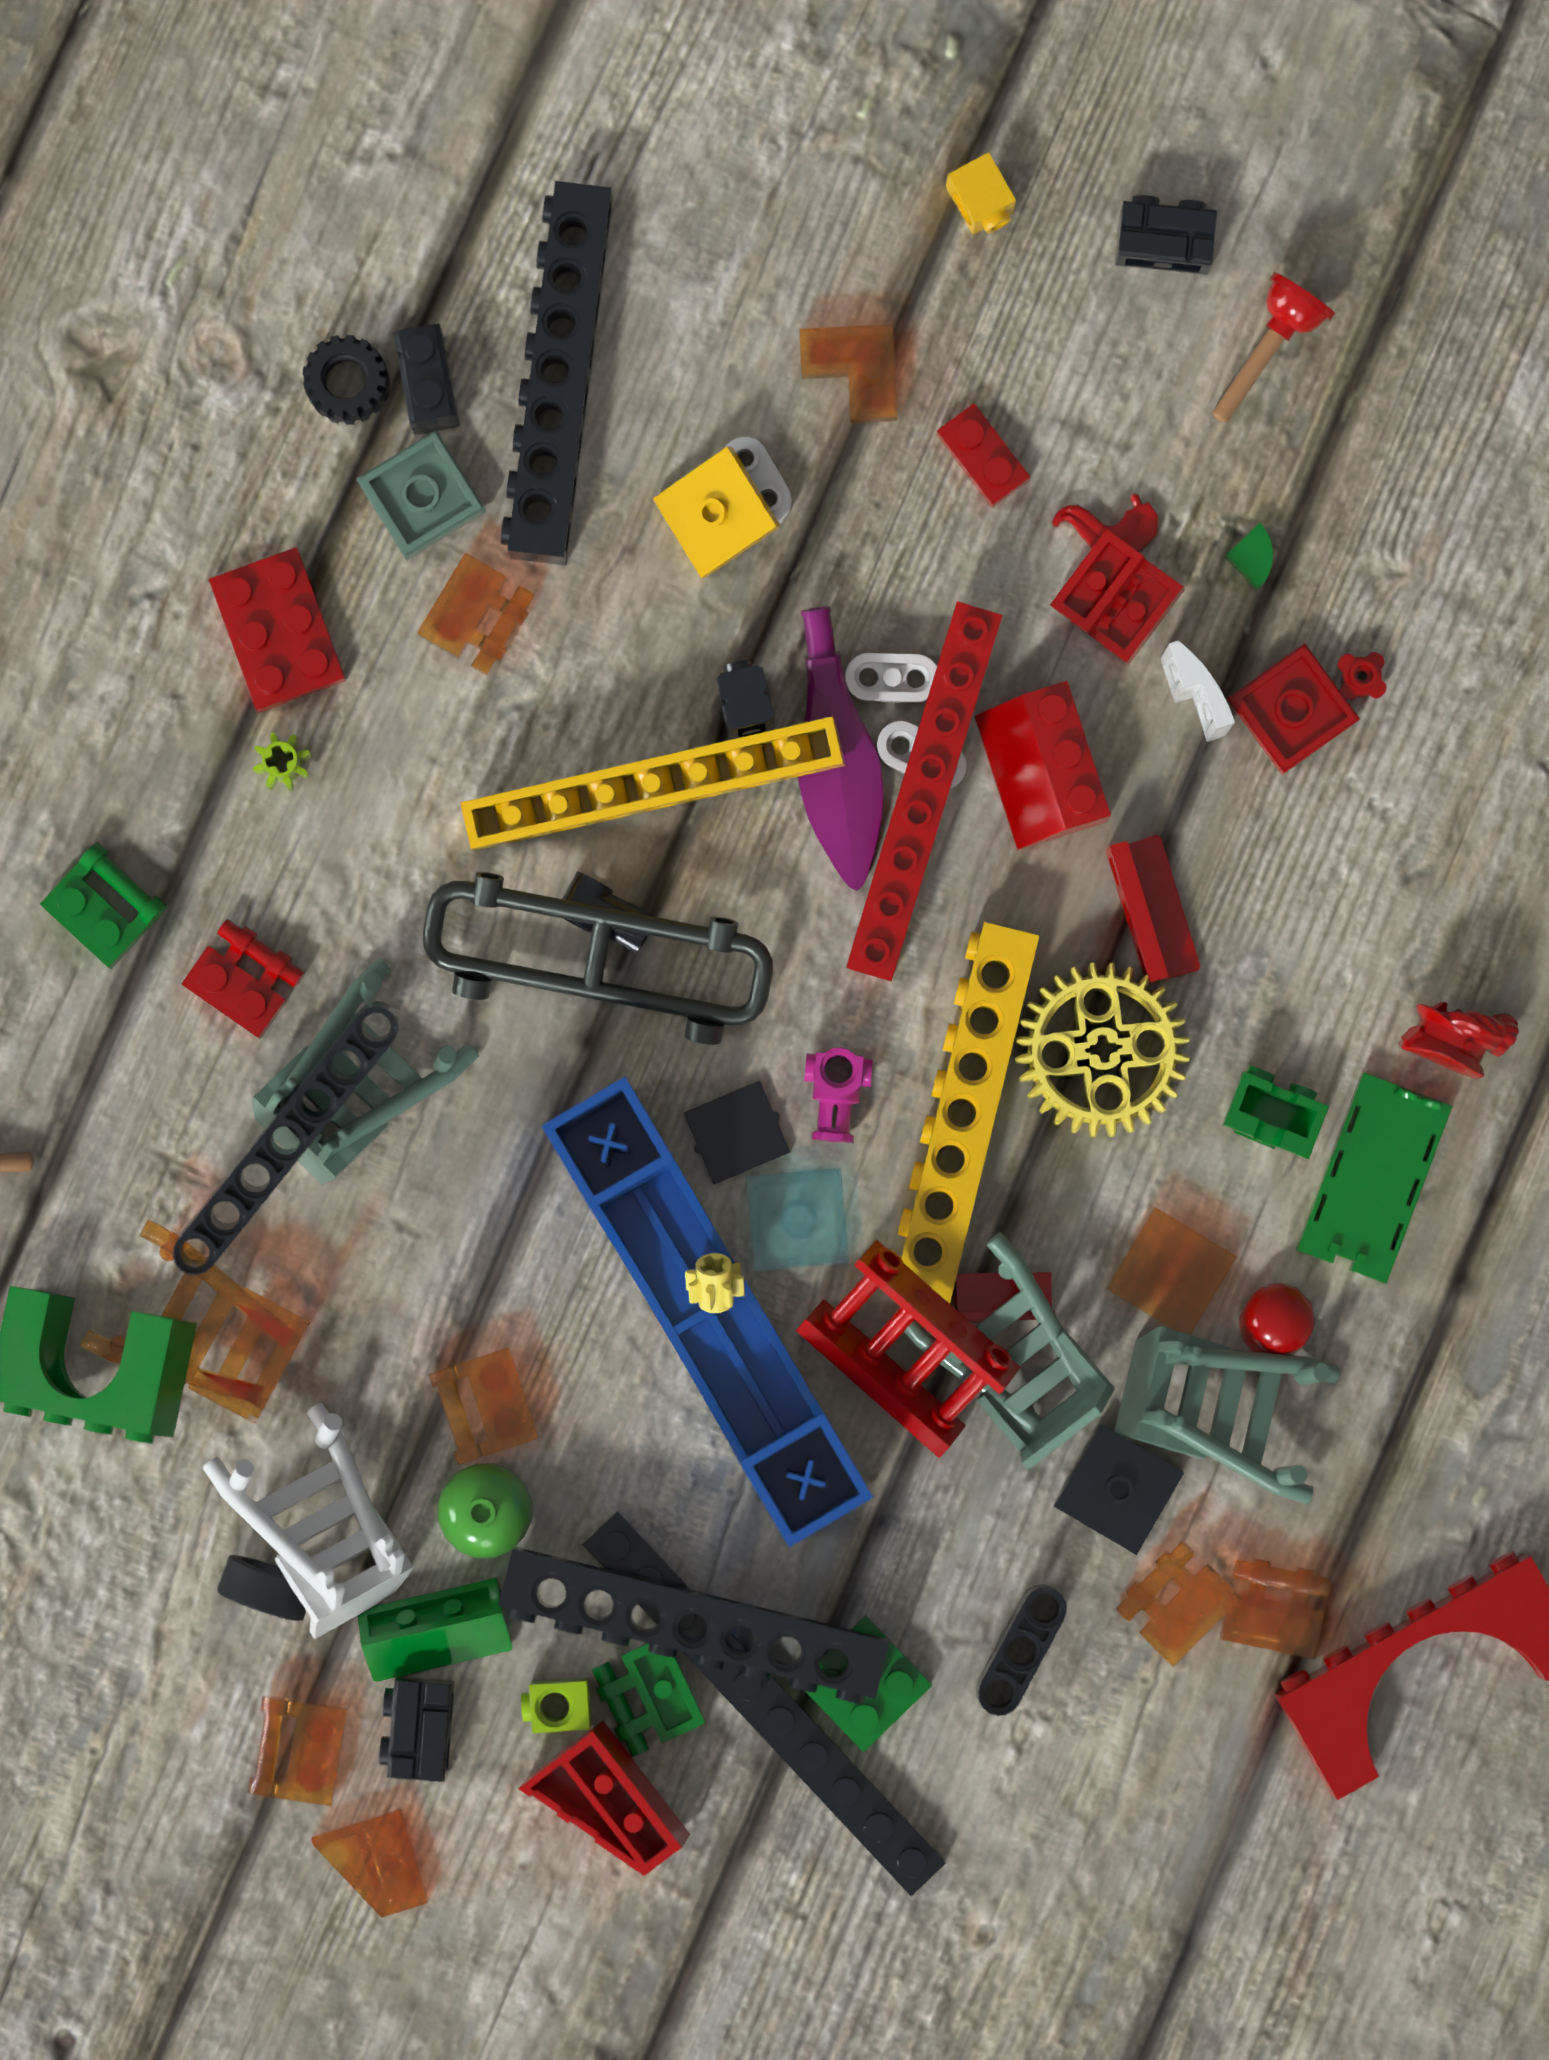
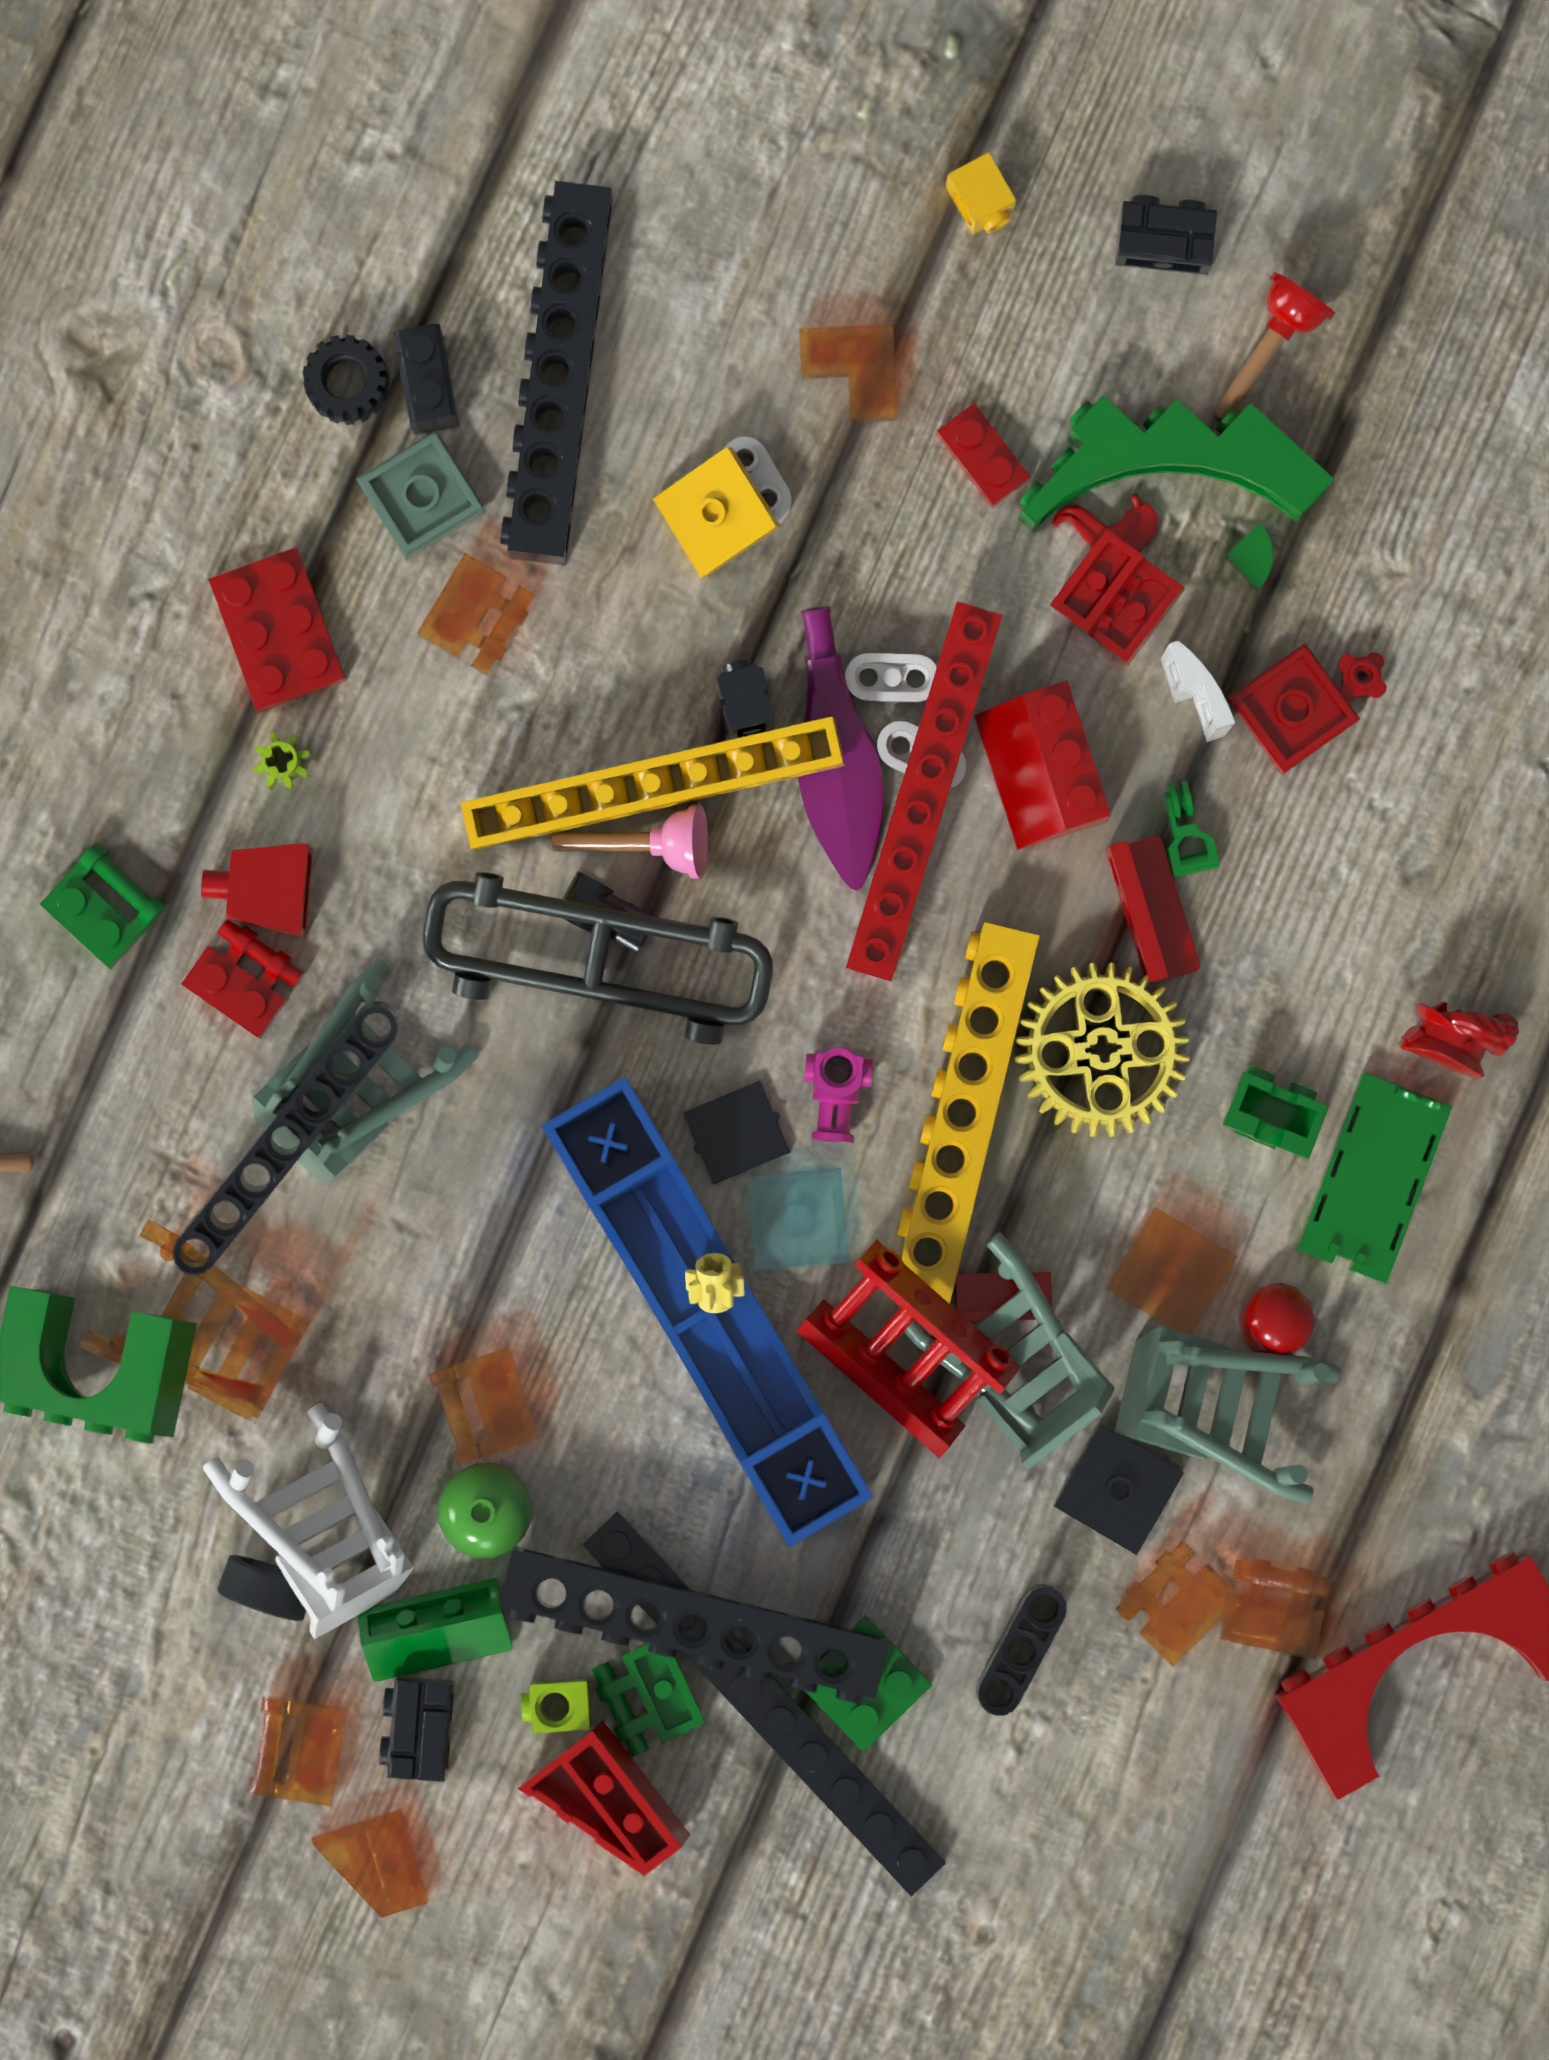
(265, 887): none -> red torso
(680, 841): none -> bright pink piece
(1112, 448): none -> green arch
(1179, 800): none -> green piece

